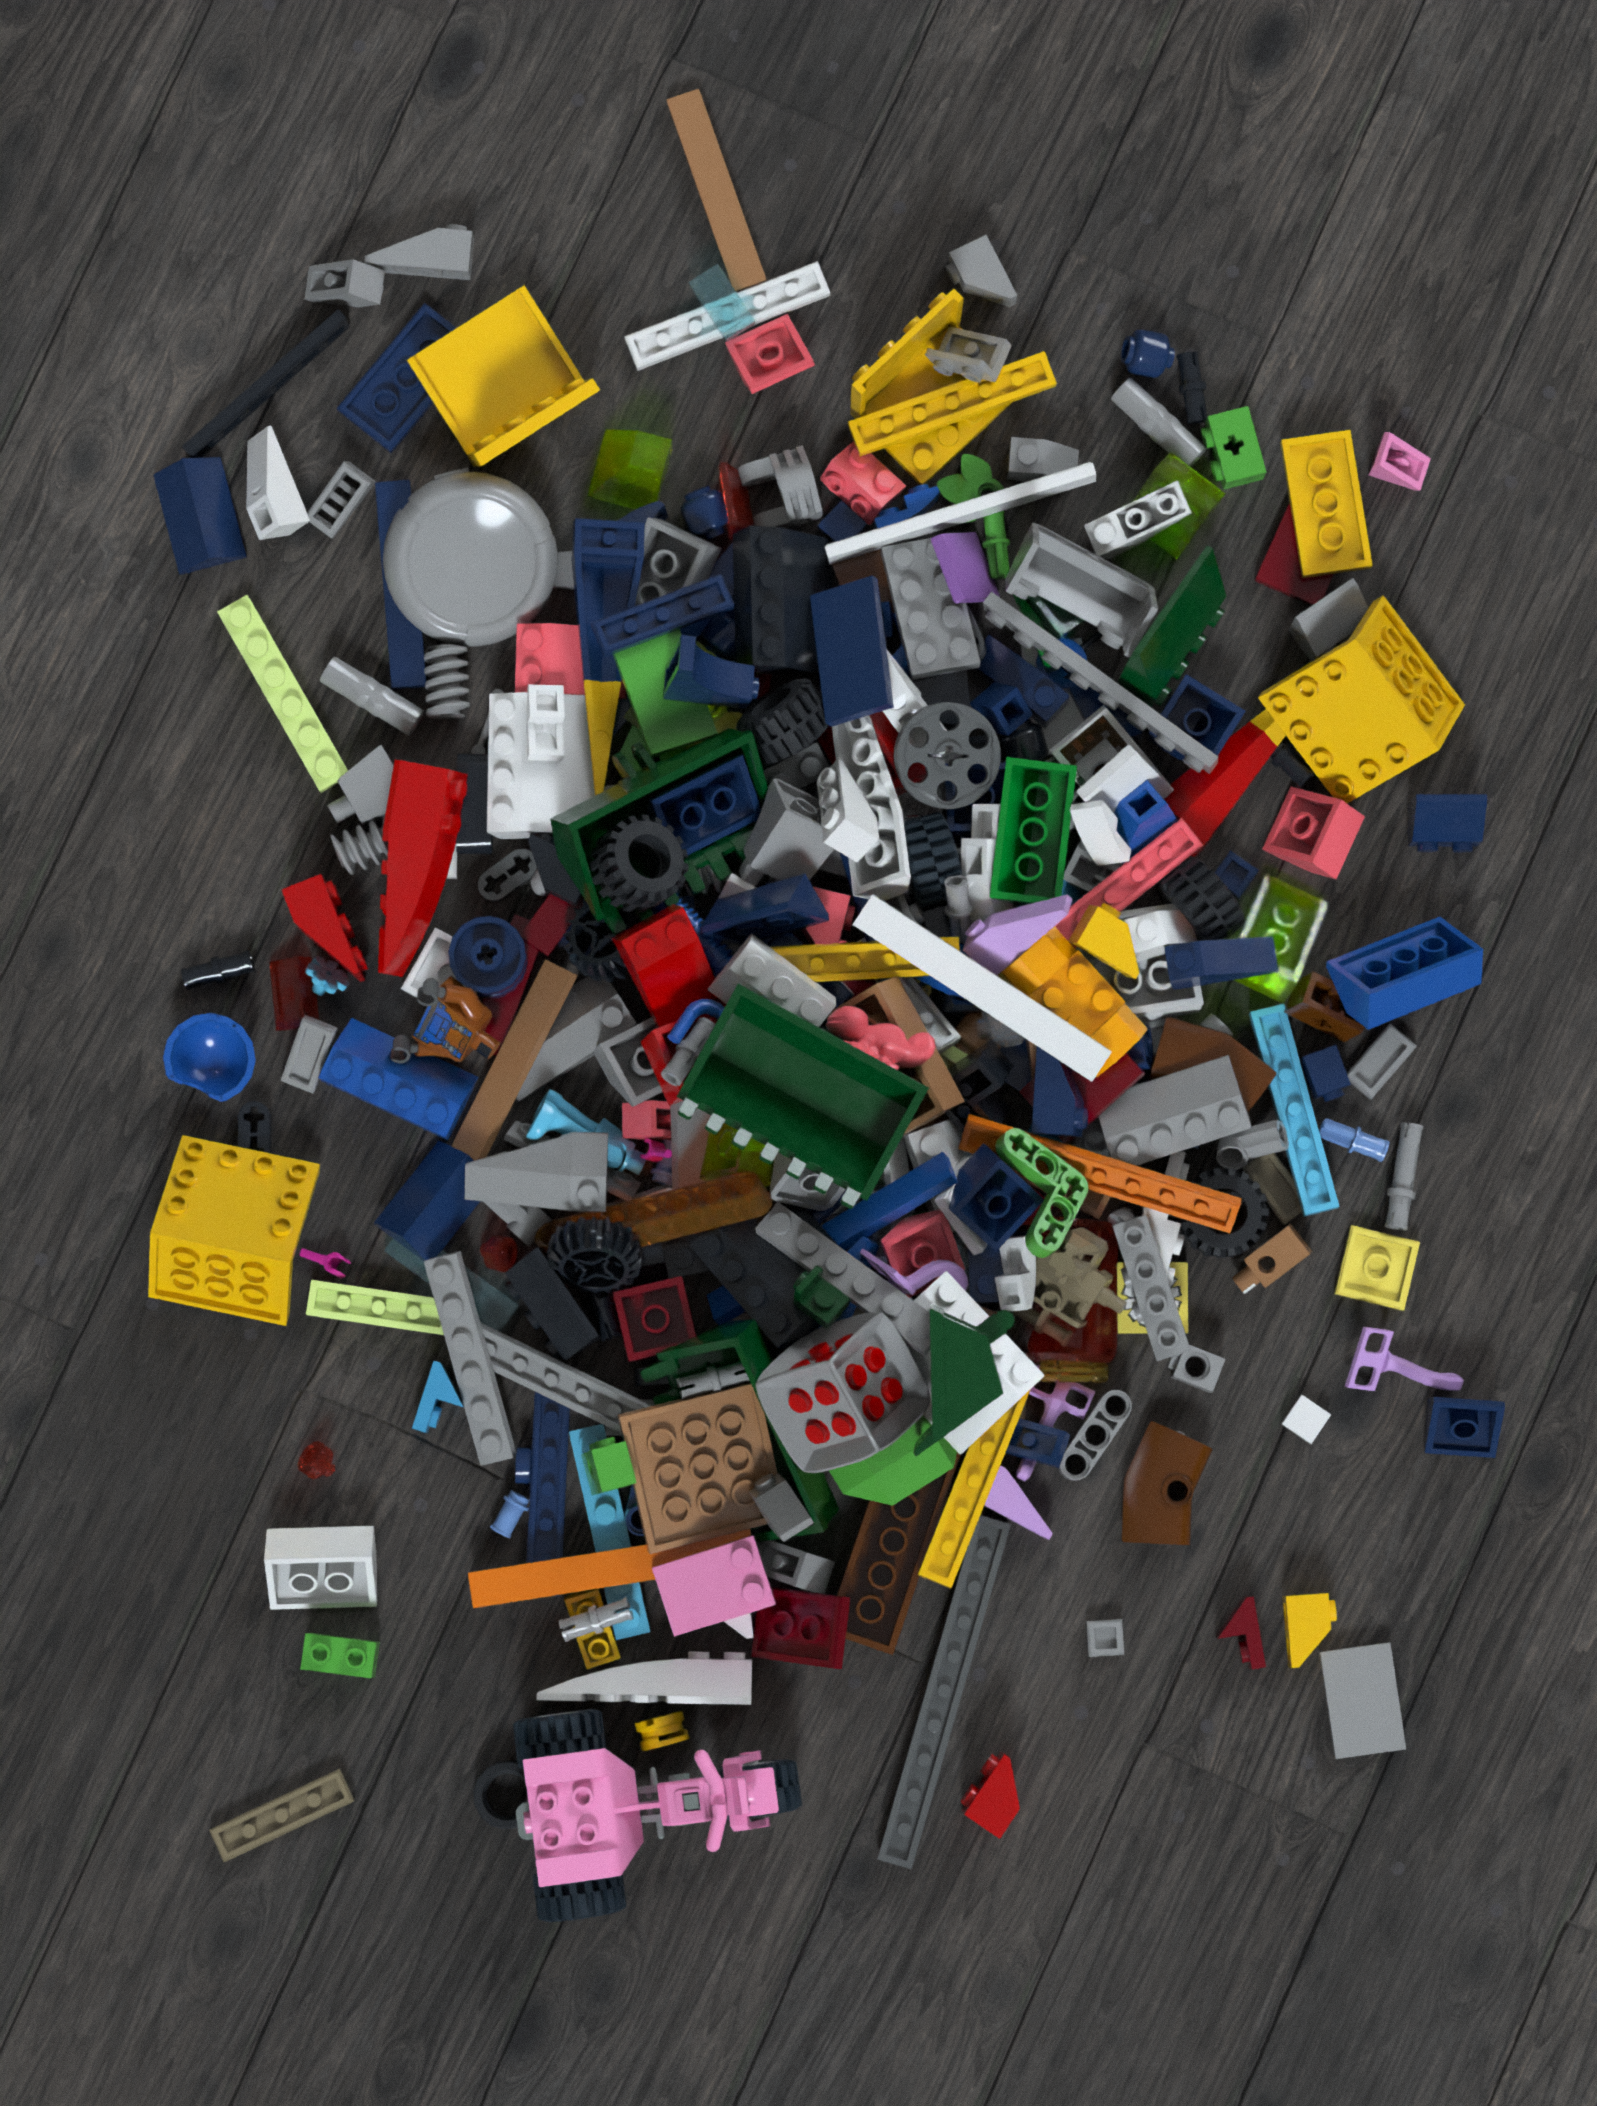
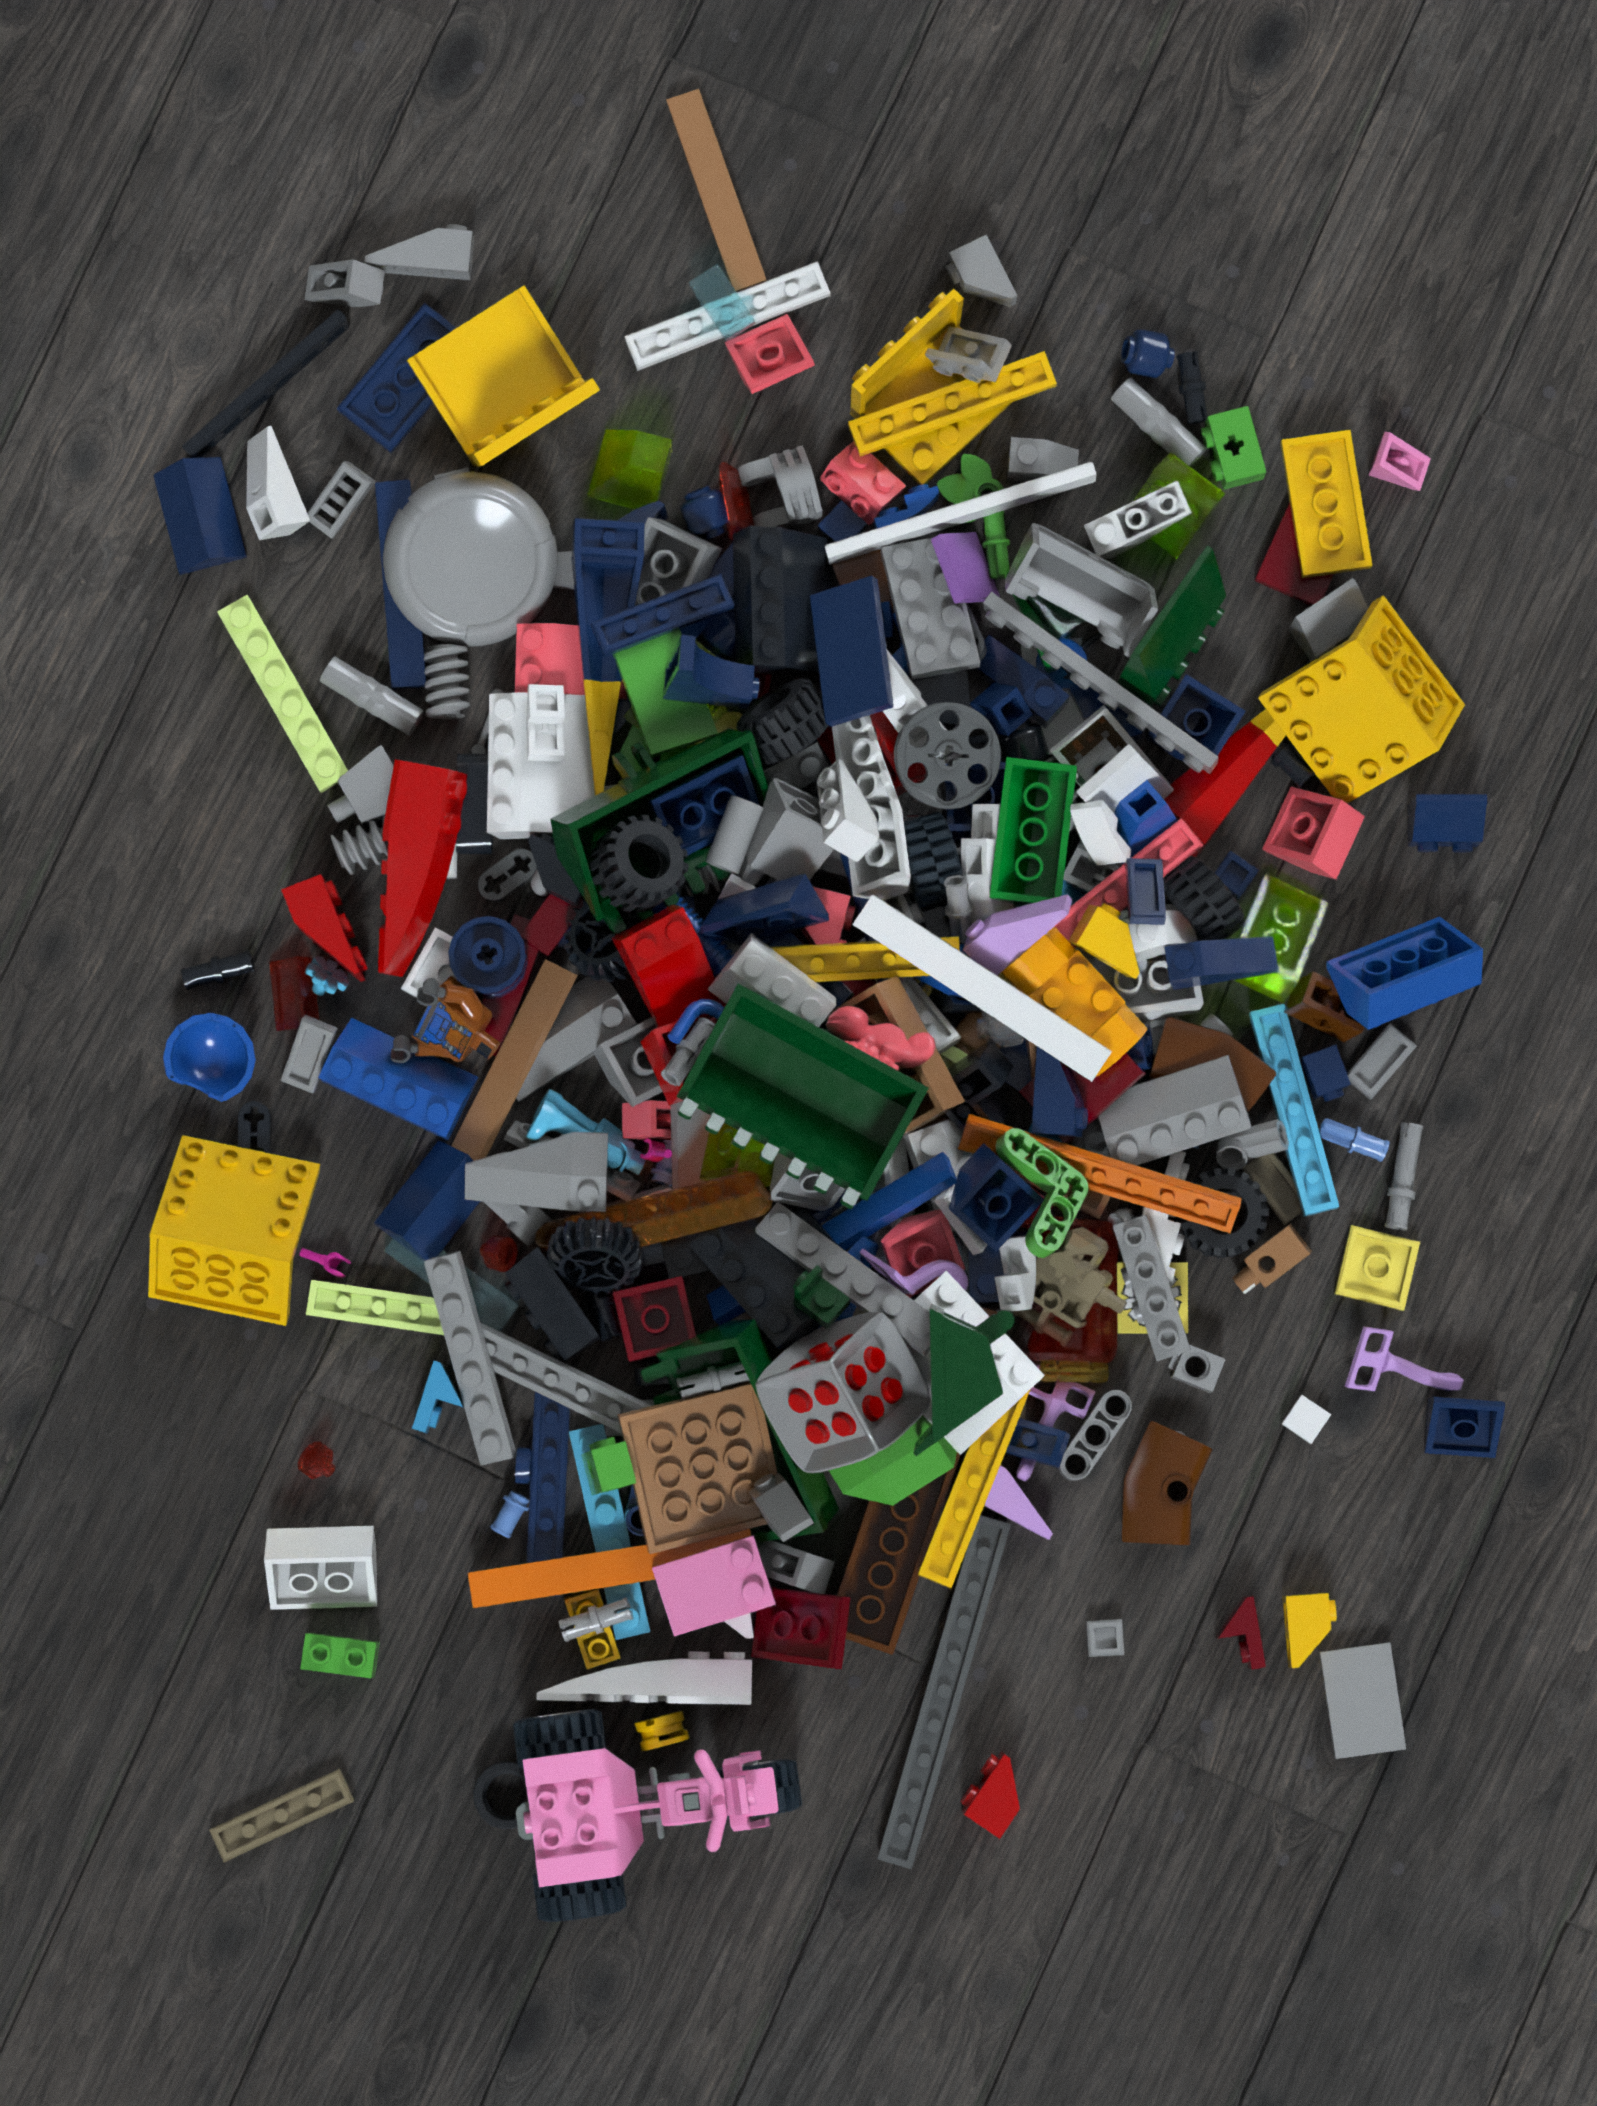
(734, 834): none -> light grey pin
(1145, 891): none -> dark blue tile

